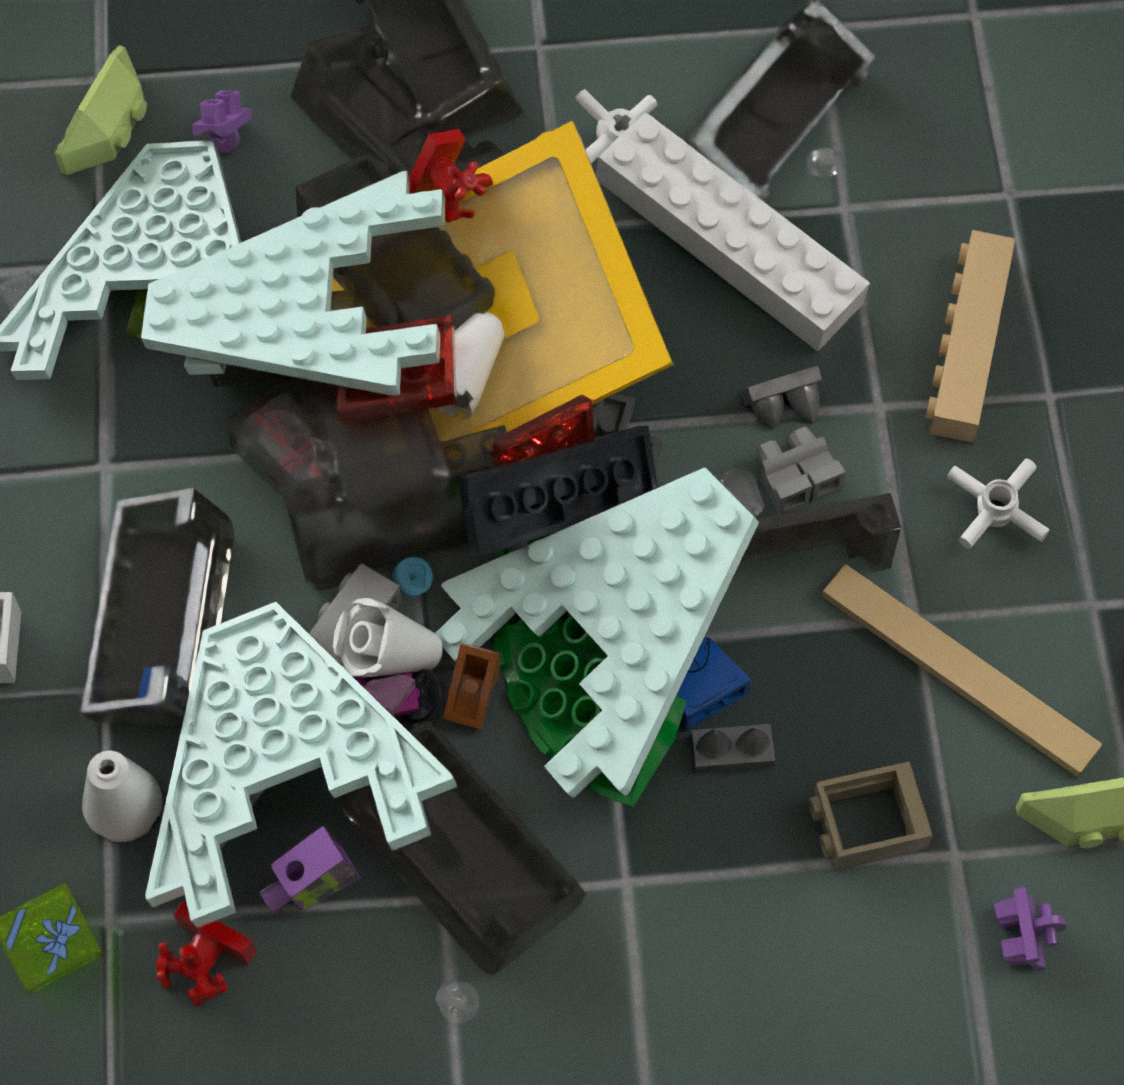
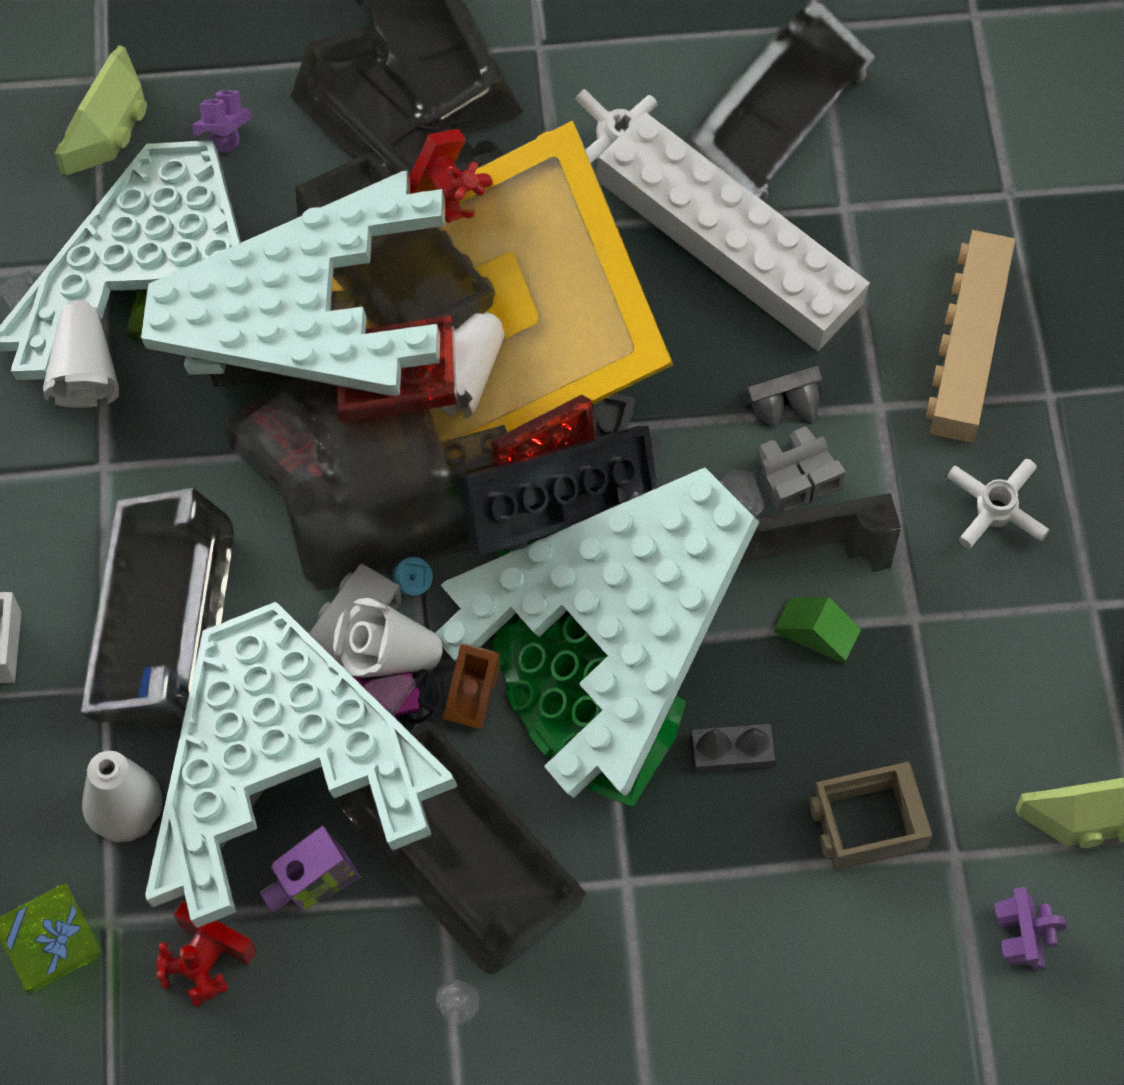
(80, 359): none -> white cone
(711, 684): blue torso -> none
(819, 626): none -> bright green slope
(825, 162): clear tile -> none
(962, 670): tan tile -> none

